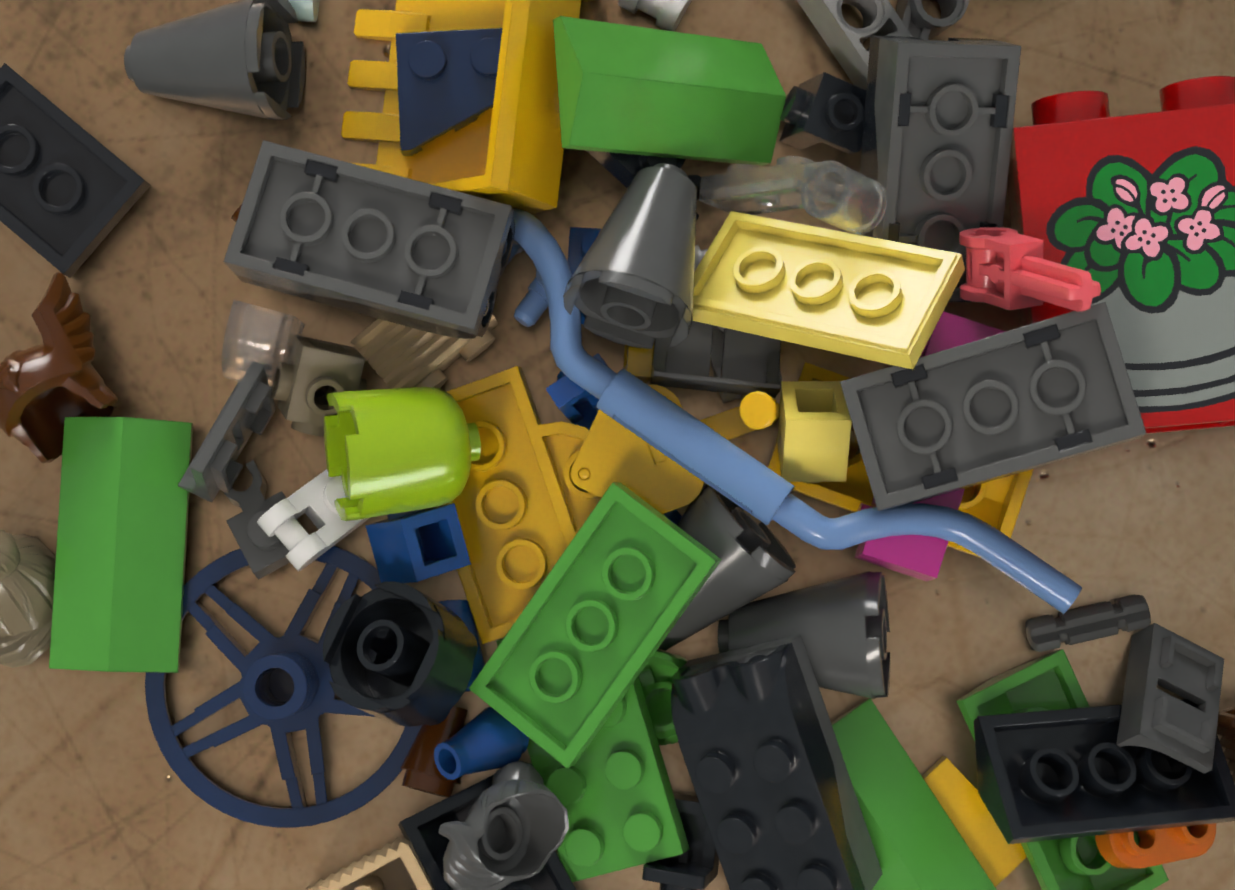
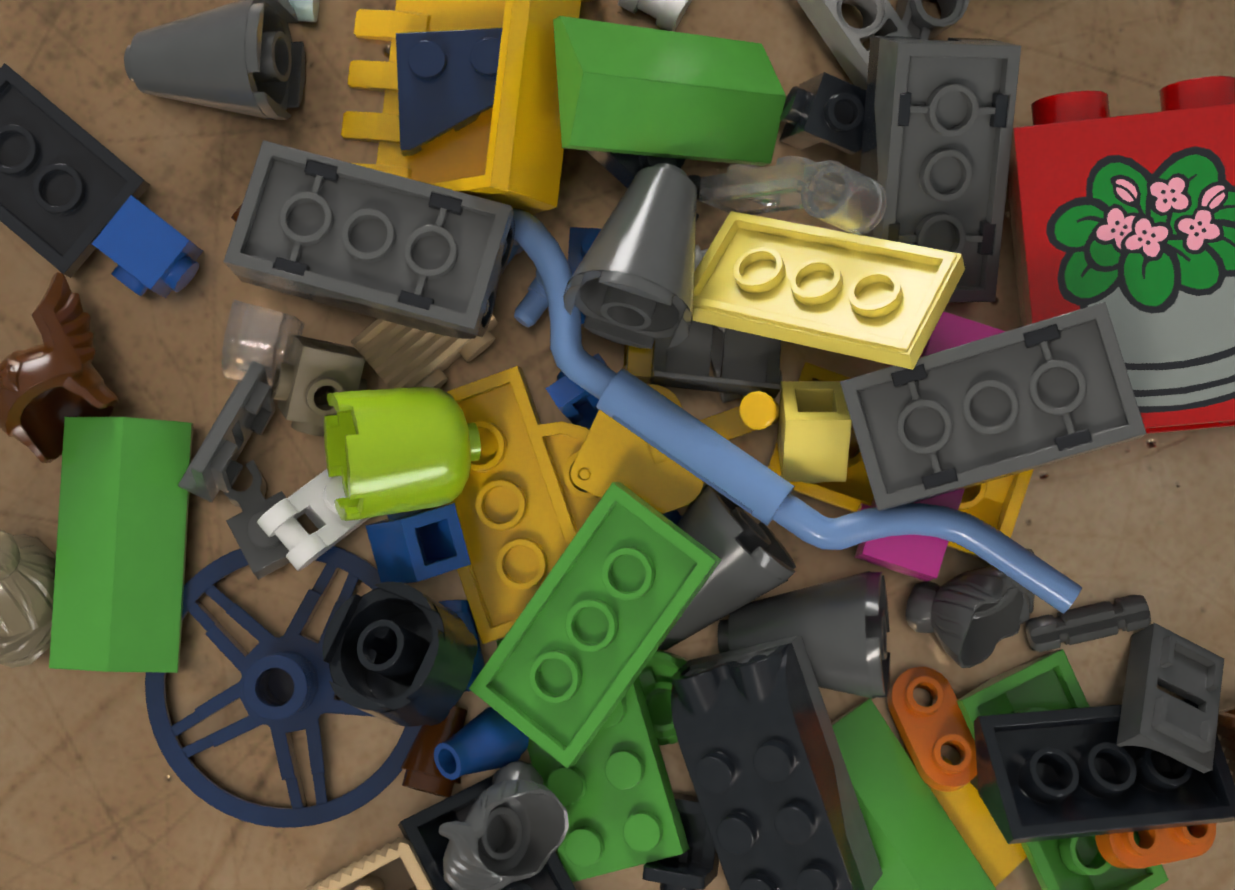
(148, 250): none -> blue brick
(931, 727): none -> orange plate
(970, 612): none -> dark grey hair
(1012, 274): coral connector -> none

